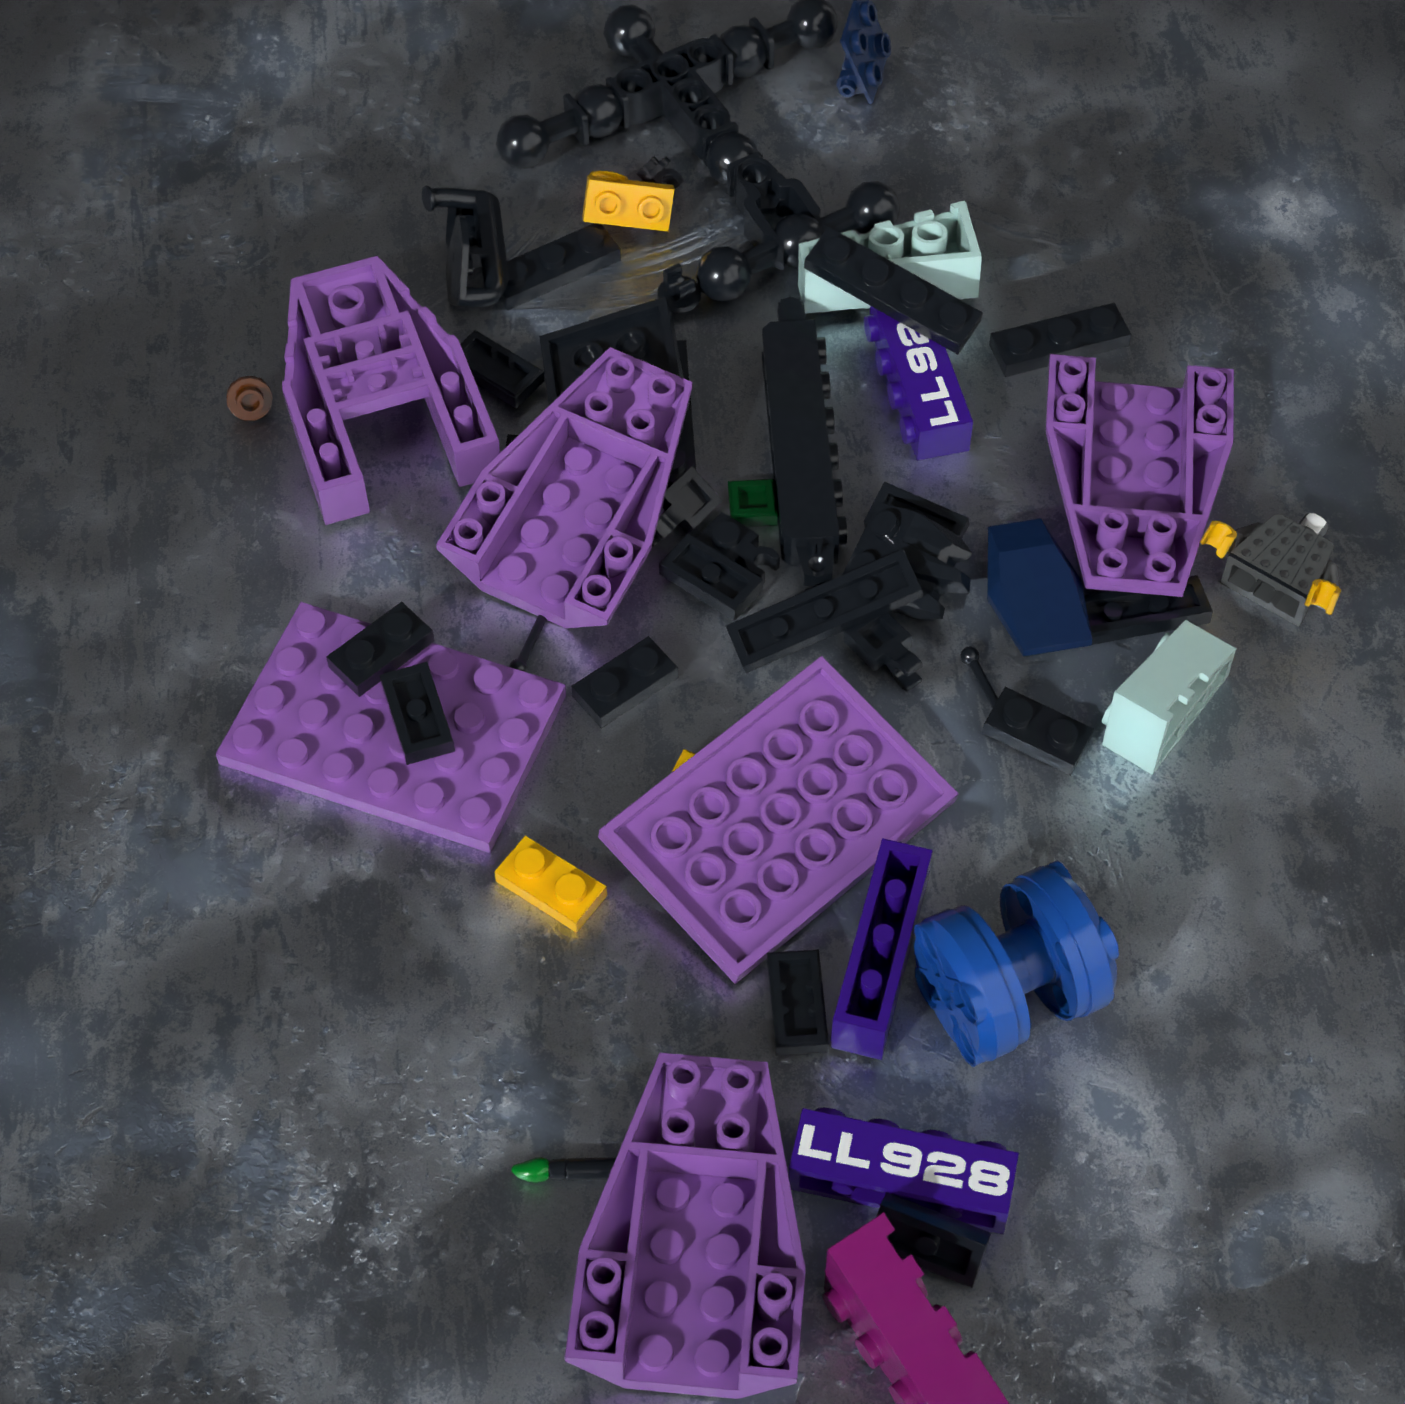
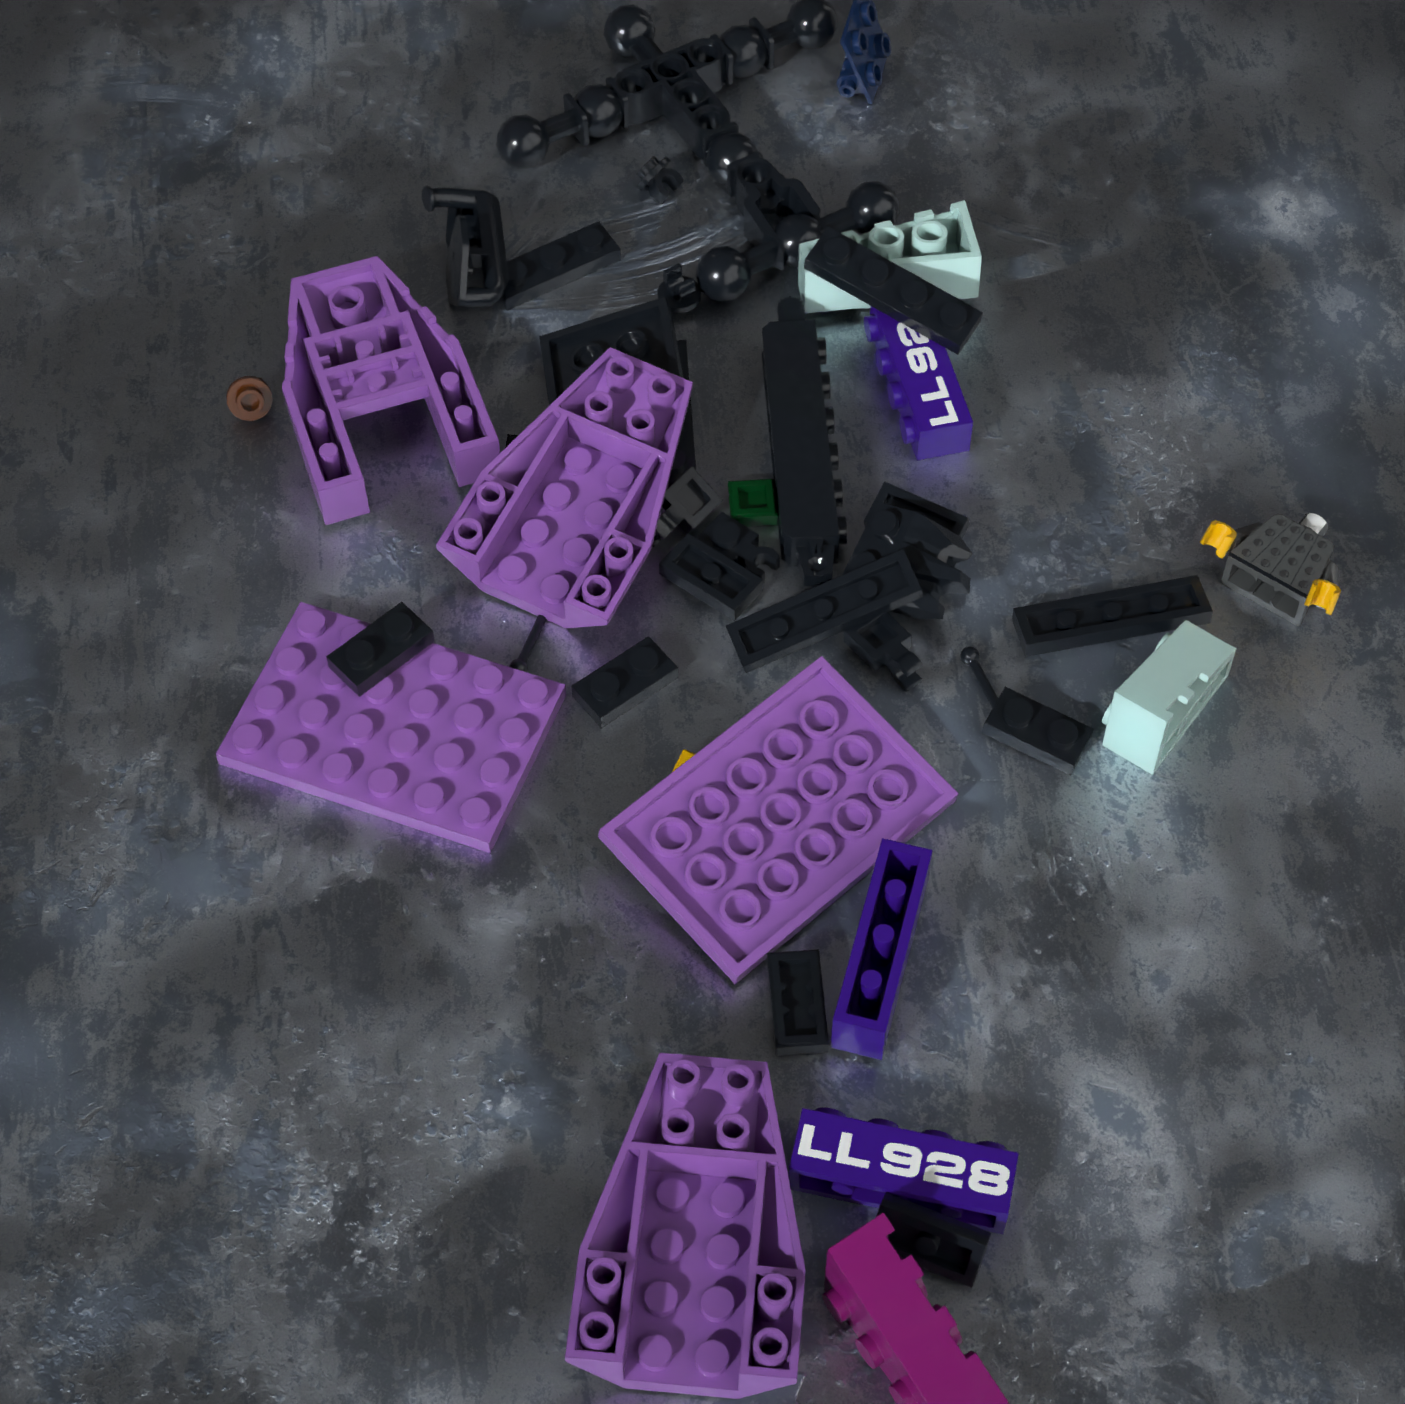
(417, 713): black plate -> none
(501, 370): black plate -> none
(542, 1169): black piece -> none
(551, 884): yellow plate -> none
(627, 203): yellow plate -> none
(1035, 589): dark blue piece -> none
(1048, 947): blue wheel -> none
(1071, 334): black plate -> none
(1138, 470): medium lavender wedge -> none

